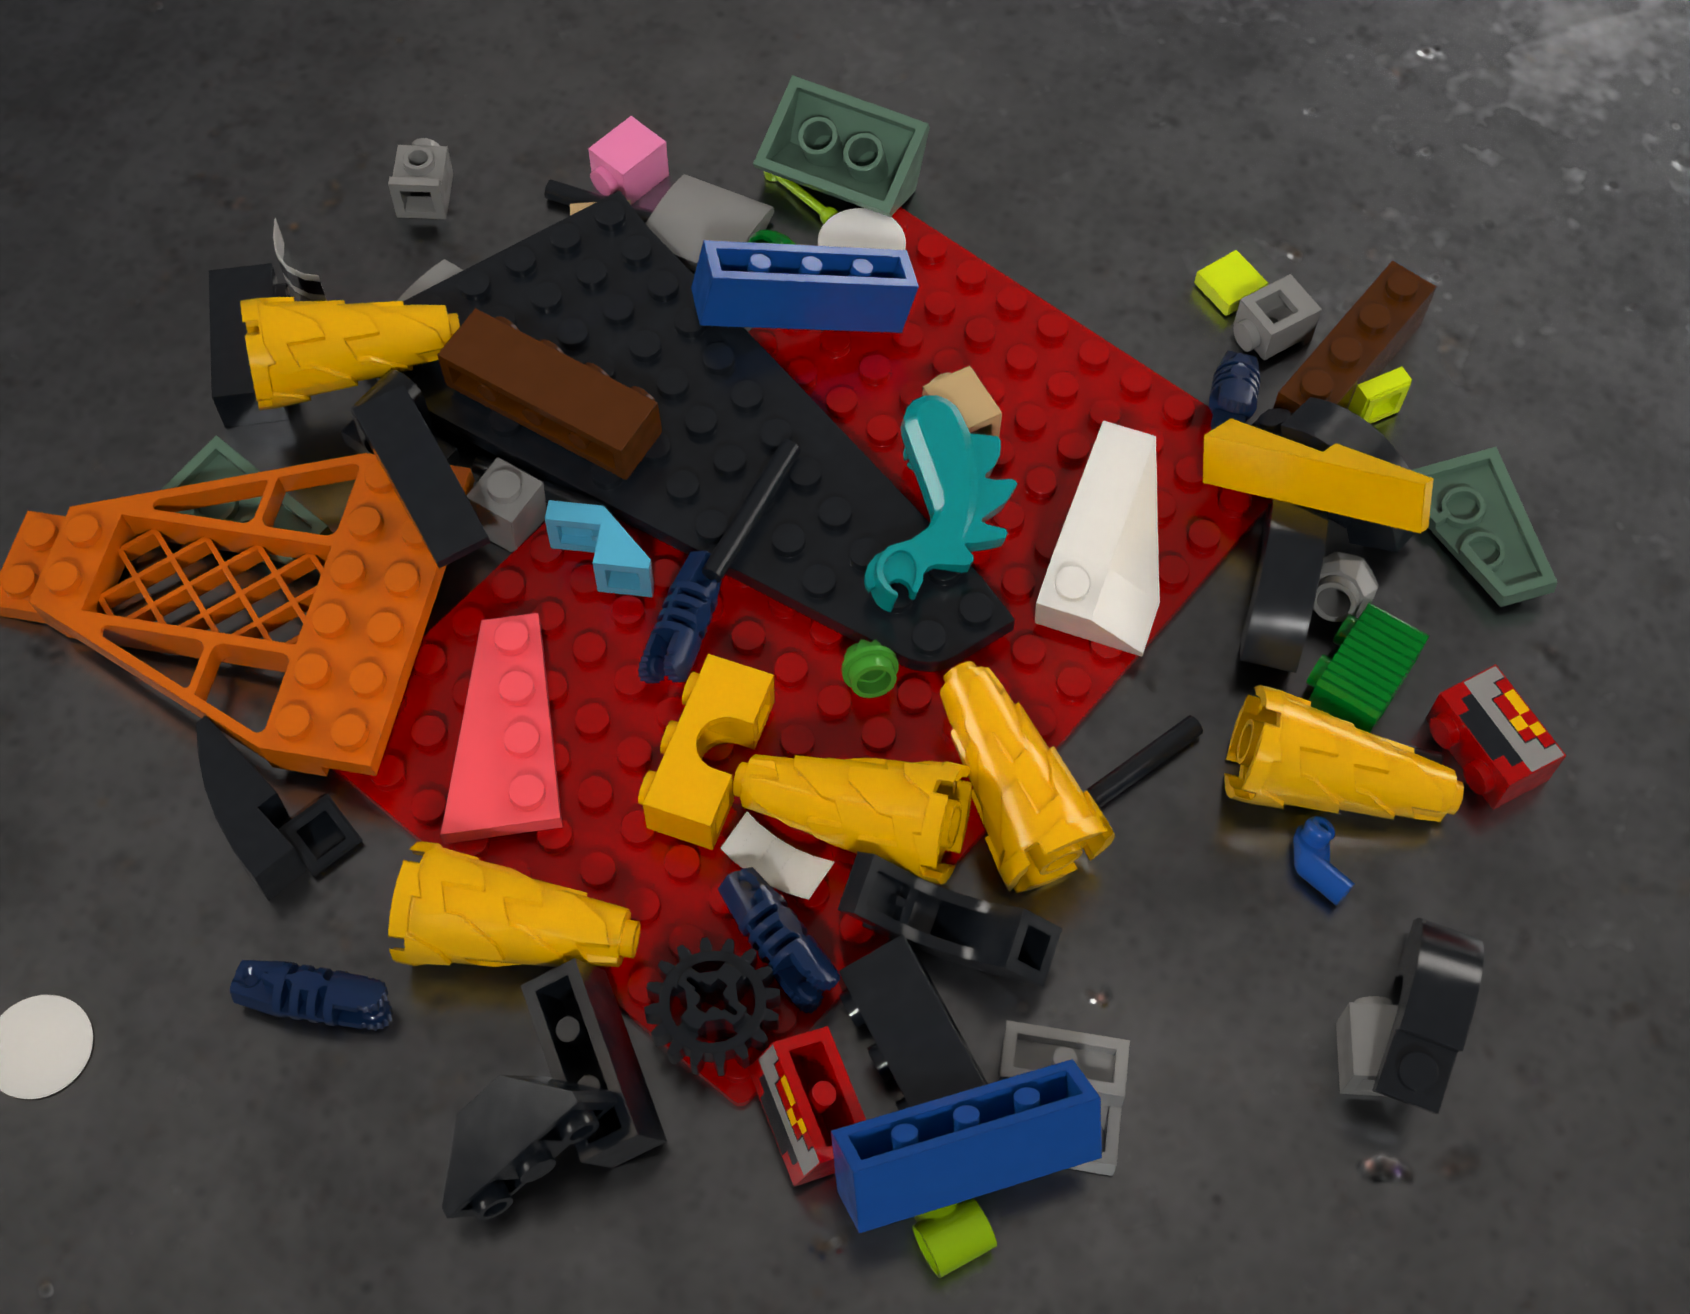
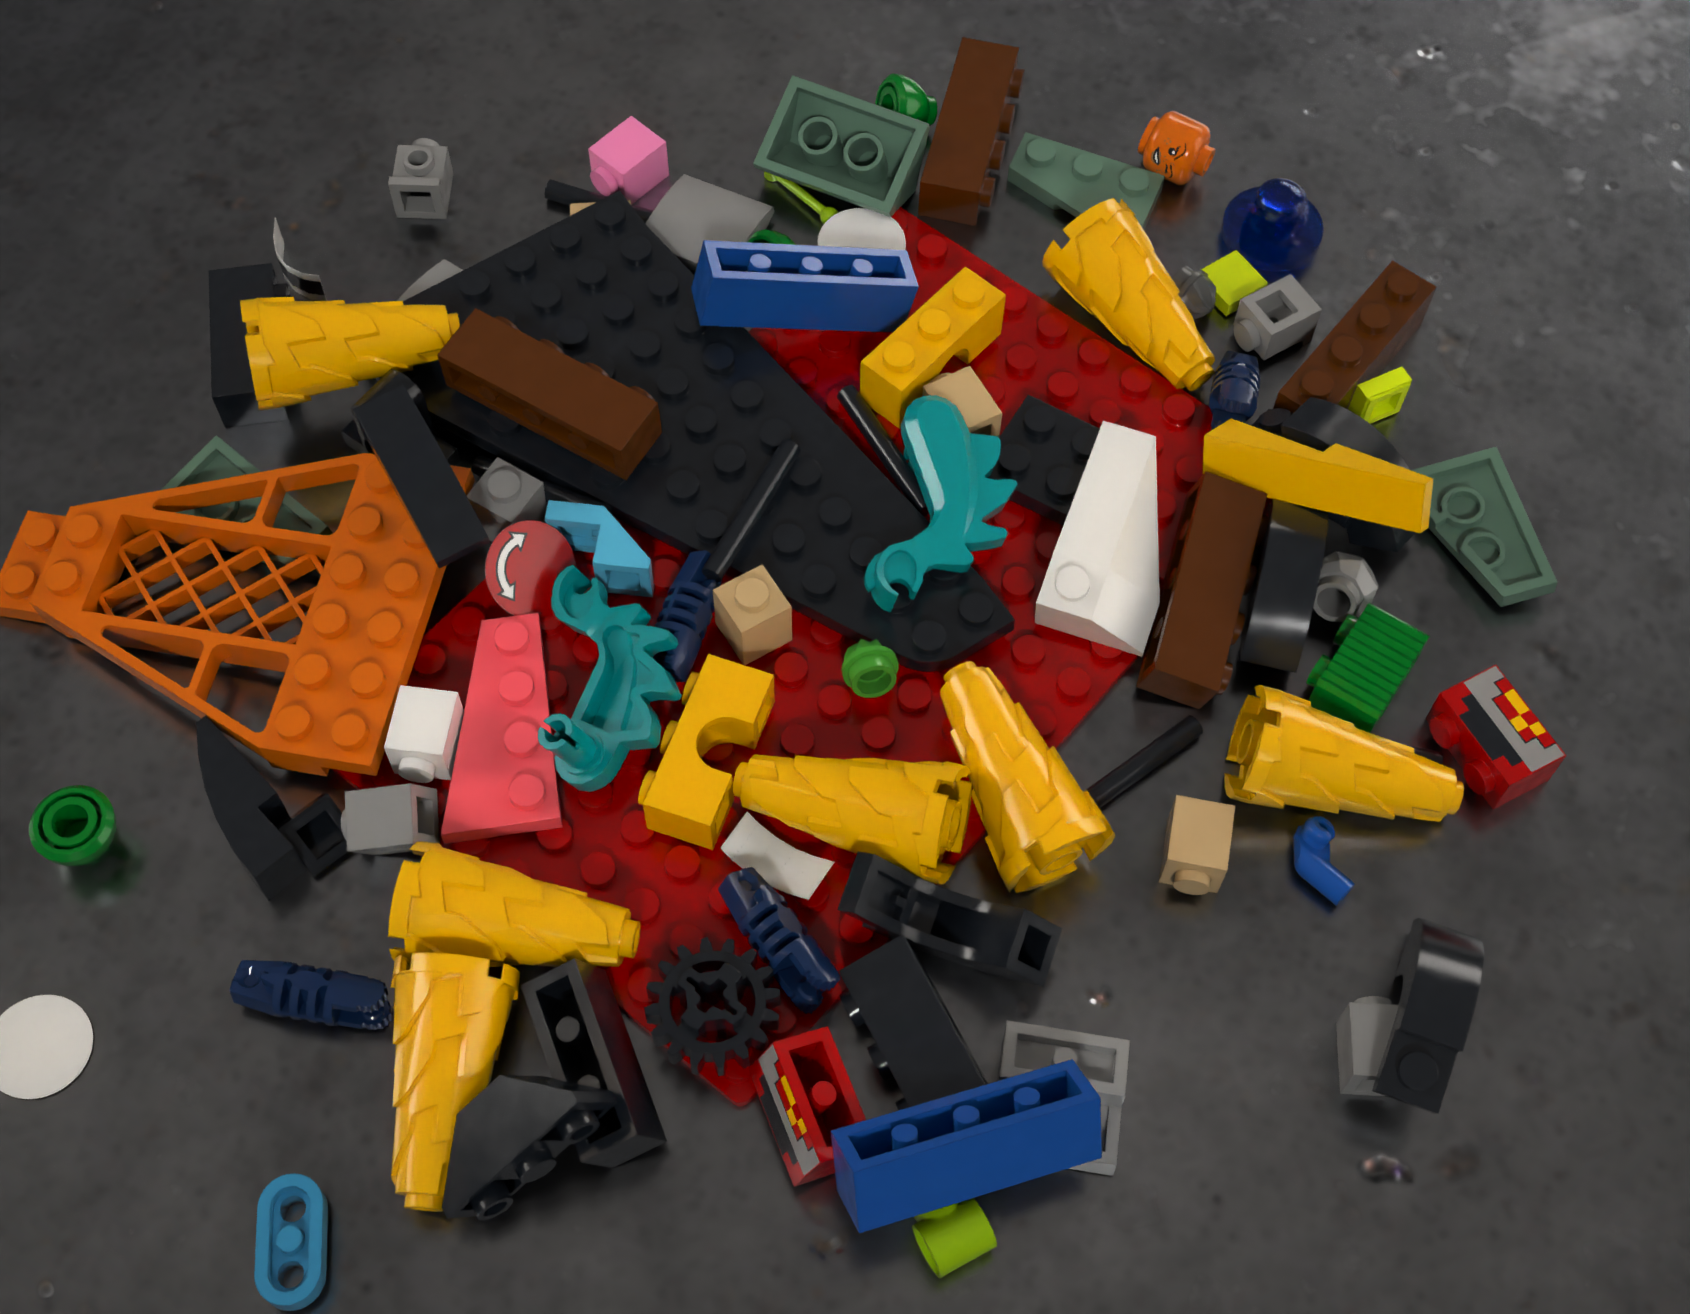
(73, 825): none -> green brick
(291, 1244): none -> dark azure plate
(390, 818): none -> light grey brick
(424, 733): none -> white brick
(445, 1053): none -> yellow cone
(525, 565): none -> red sticker
(615, 704): none -> teal animal
(753, 614): none -> tan brick
(882, 446): none -> black bar
(906, 97): none -> green brick
(952, 322): none -> yellow arch
(969, 132): none -> reddish brown brick
(1045, 456): none -> black plate
(1080, 179): none -> sand green wing
(1126, 287): none -> yellow cone
(1176, 147): none -> orange head
(1195, 291): none -> dark grey plate
(1197, 845): none -> tan brick
(1204, 591): none -> reddish brown brick
(1273, 226): none -> clear blue plate

